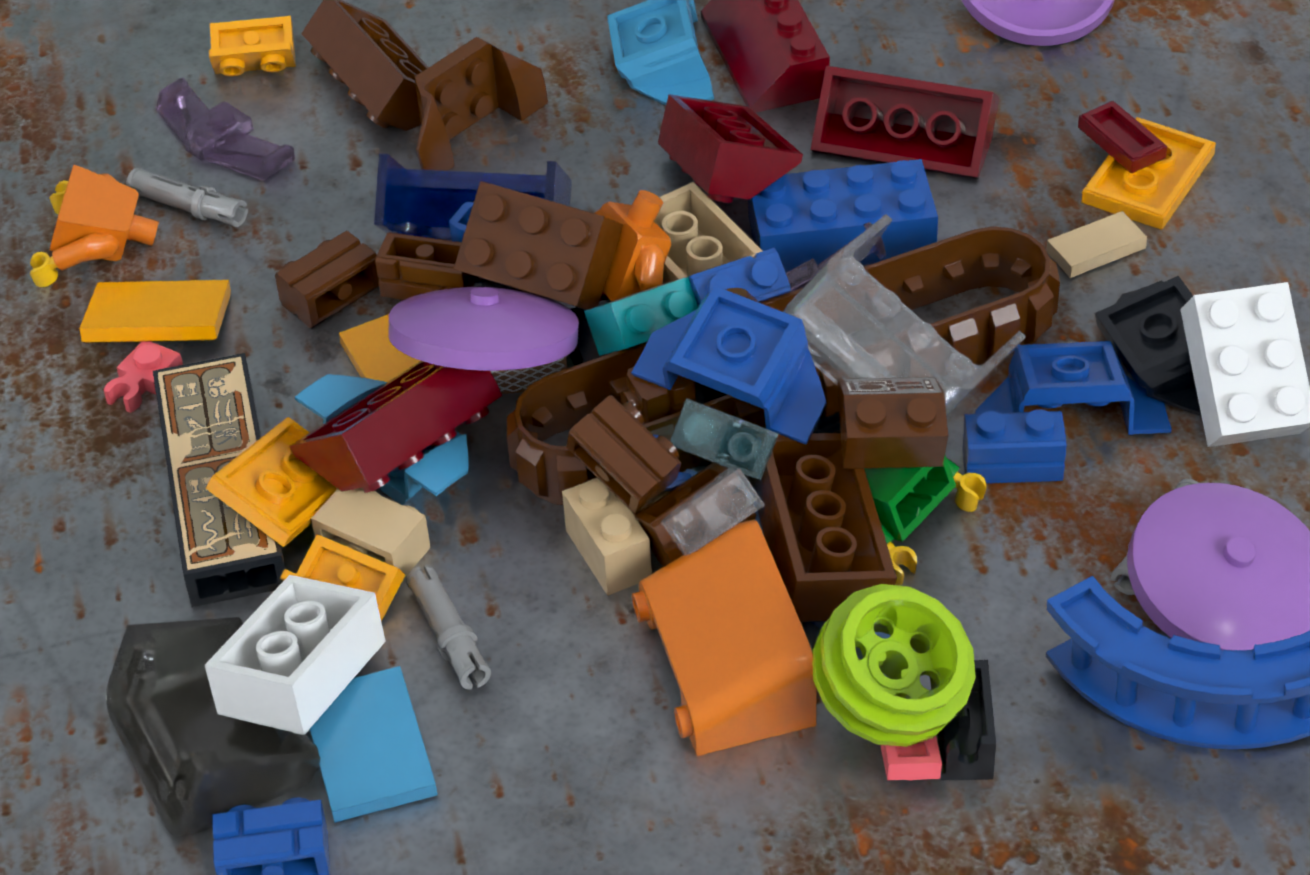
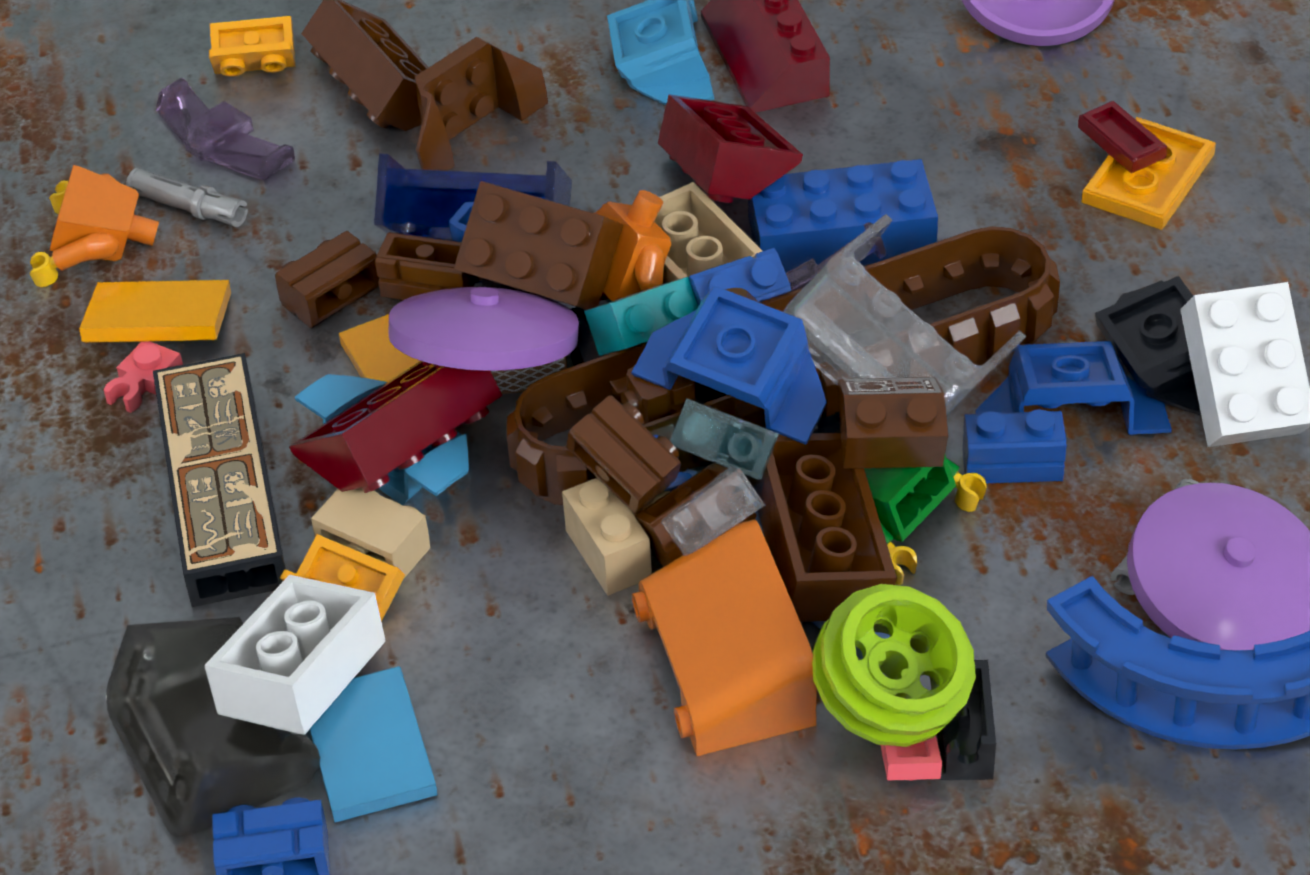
(273, 485): light orange tile -> none
(455, 639): light grey pin -> none
(904, 120): dark red slope -> none
(1096, 244): tan tile -> none

